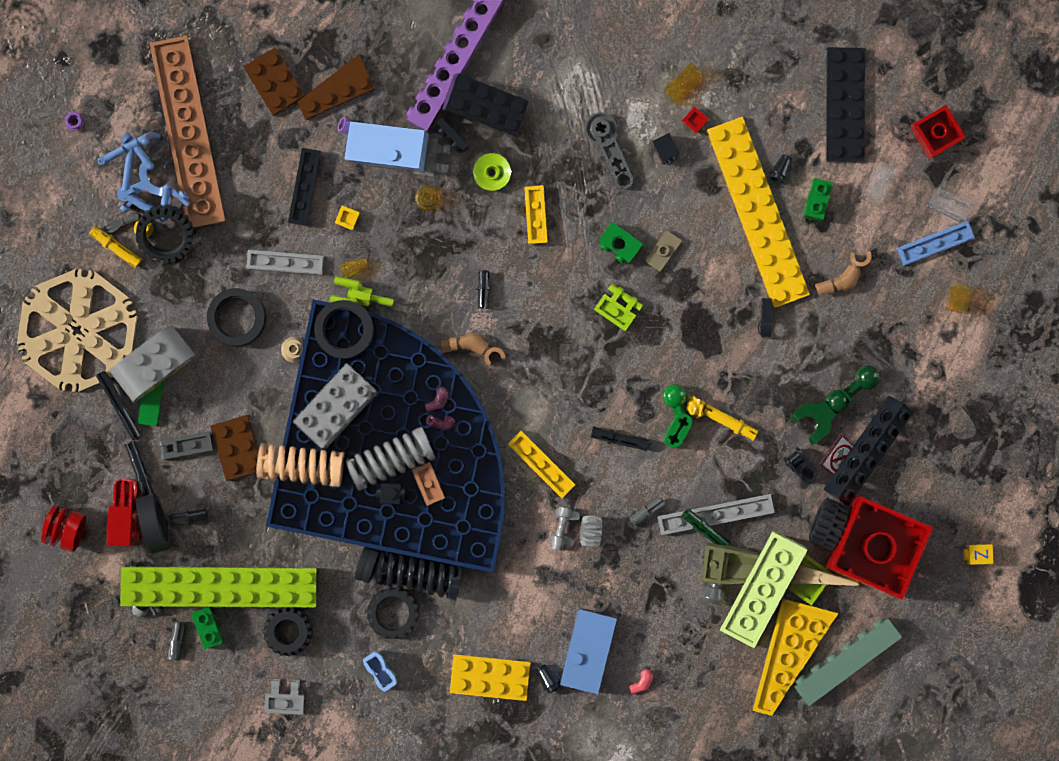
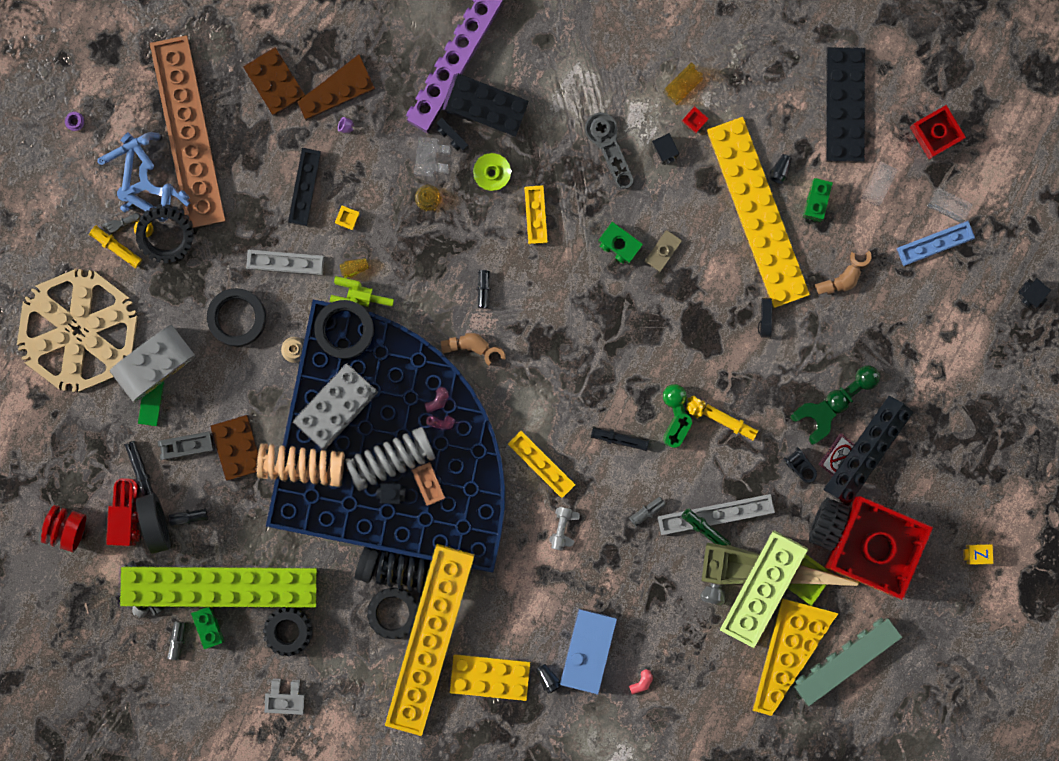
(118, 405): black axle -> none
(383, 675): light blue brick -> none
(386, 146): light blue brick -> none
(429, 639): none -> yellow plate
(591, 531): light grey gear -> none
(615, 312): lime plate -> none
(958, 299): clear yellow brick -> none
(1033, 293): none -> black brick

